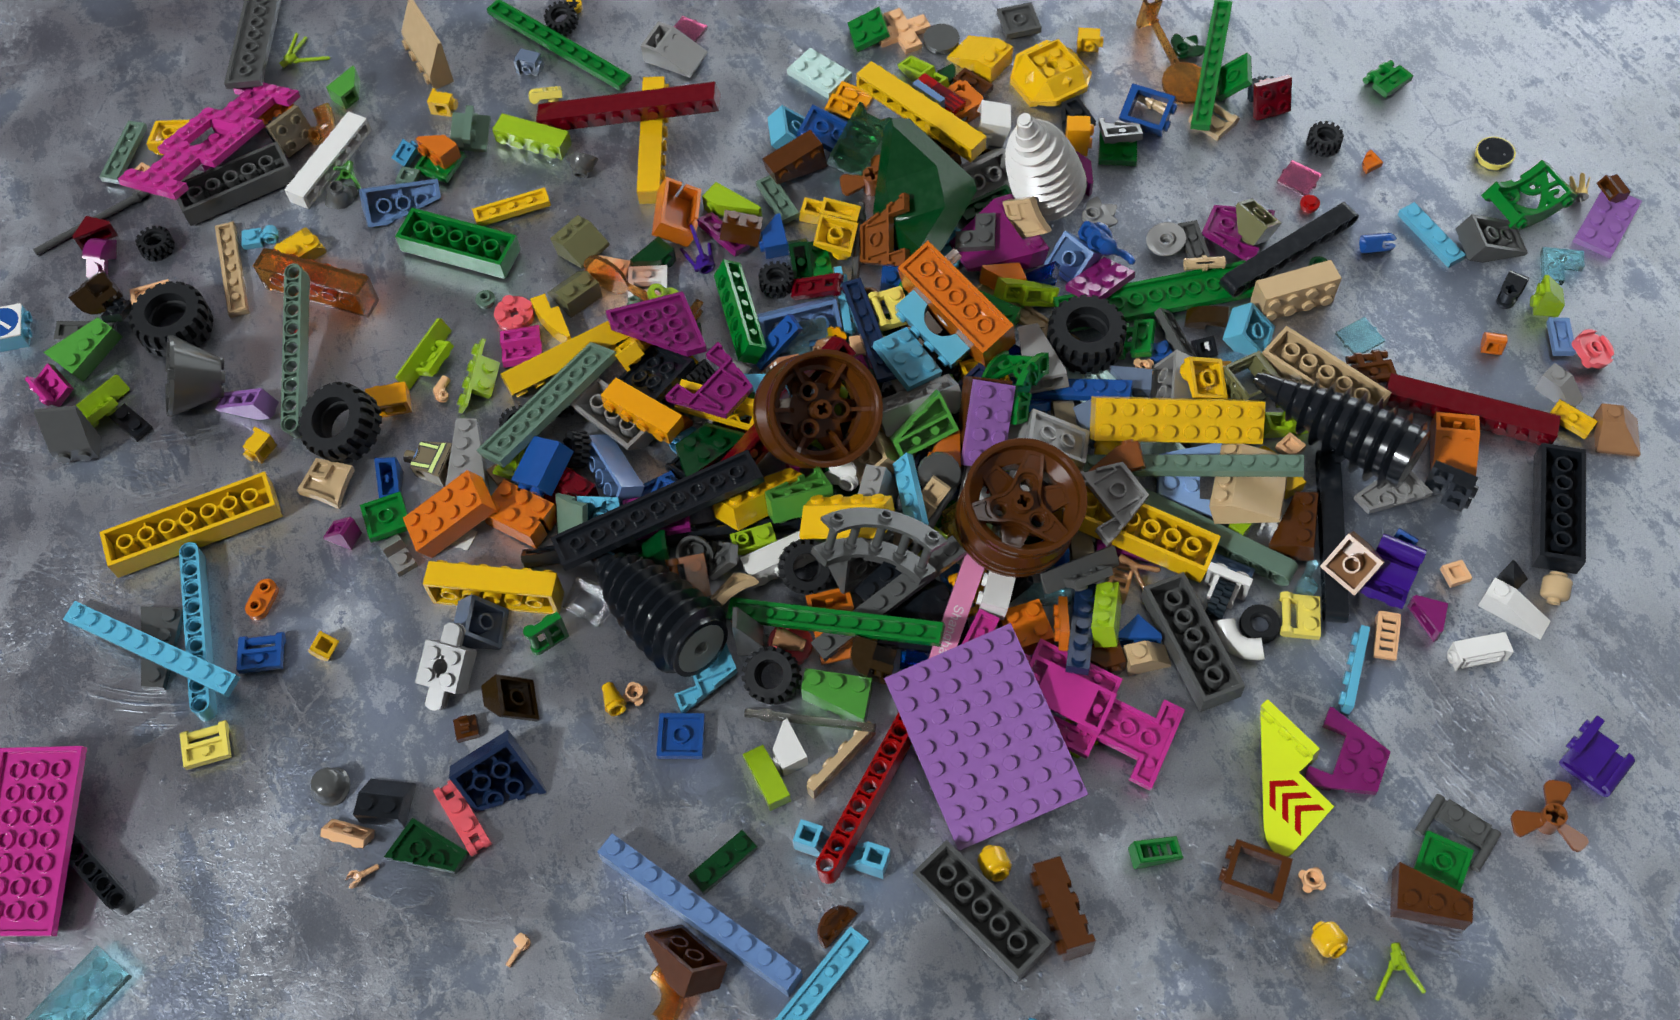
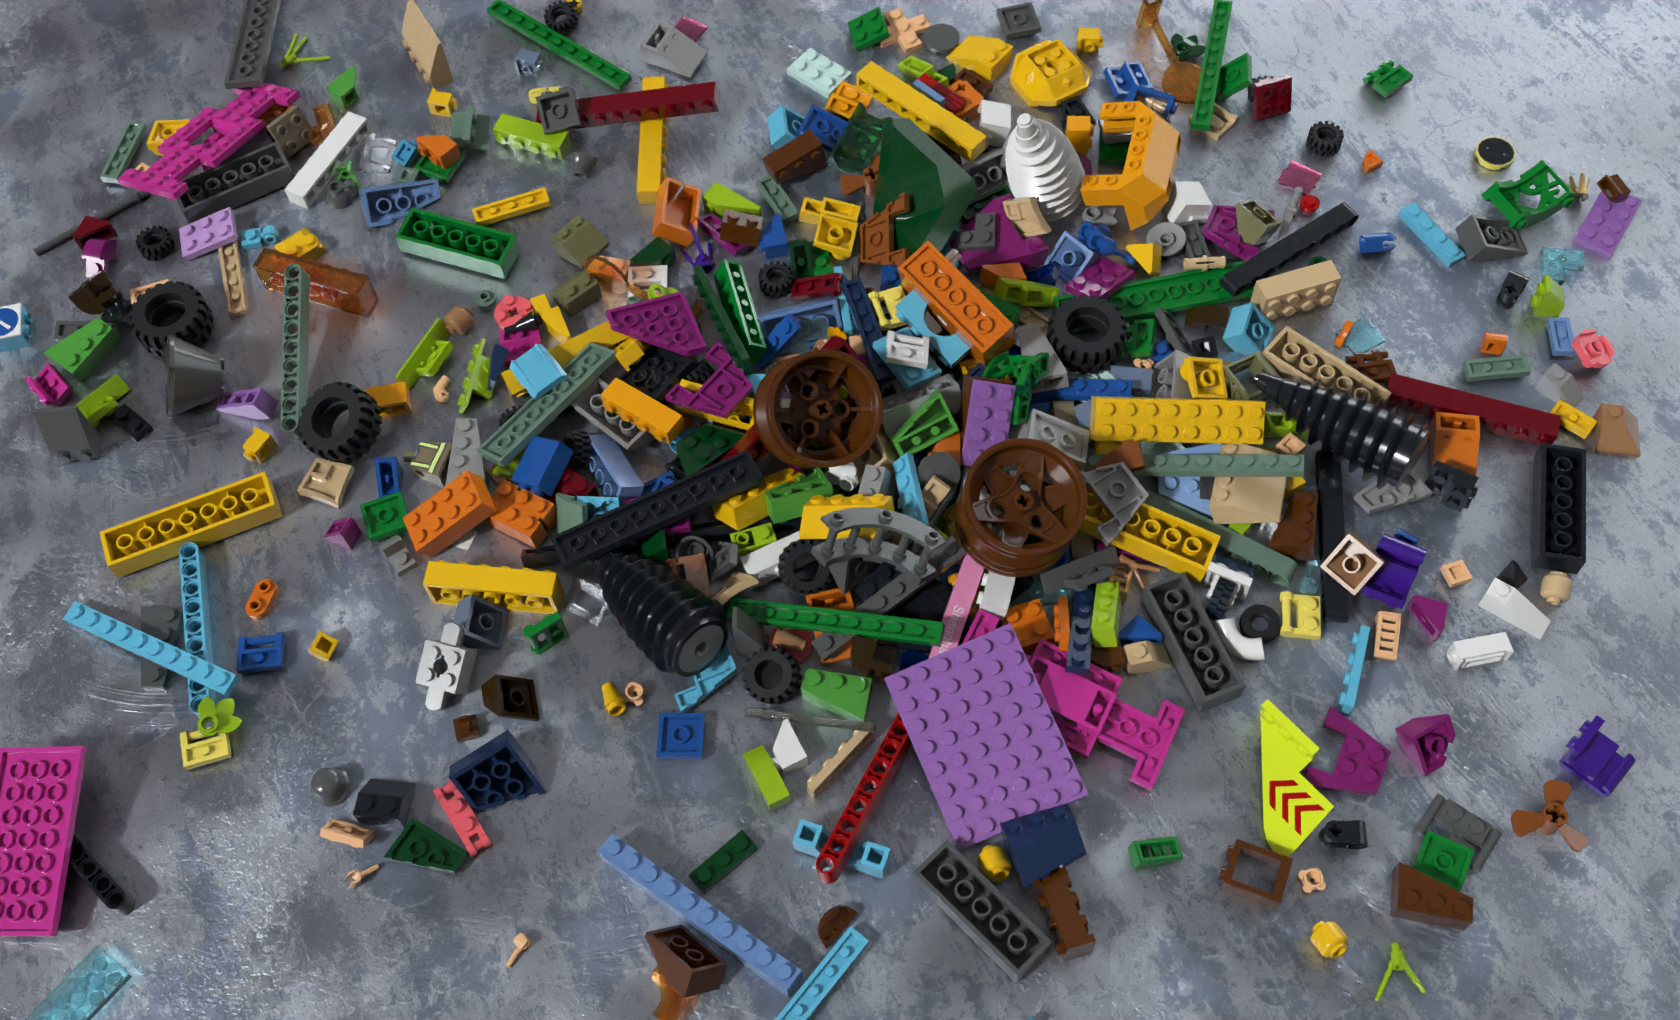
(208, 234): none -> lavender plate
(220, 714): none -> lime plate
(376, 141): none -> clear tile
(459, 320): none -> medium nougat head
(498, 359): none -> dark blue slope
(528, 322): none -> black cone
(537, 371): none -> medium azure slope
(558, 110): none -> dark grey plate
(721, 319): none -> dark green plate
(908, 352): none -> white plate
(1042, 842): none -> dark blue wedge
(1122, 77): none -> blue slope
(1148, 164): none -> light orange wedge
(1148, 256): none -> yellow slope
(1187, 203): none -> white plate
(1289, 213): none -> light grey sword
(1347, 328): none -> orange tile
(1348, 835): none -> black piece
(1426, 741): none -> magenta slope
(1496, 368): none -> sand green plate

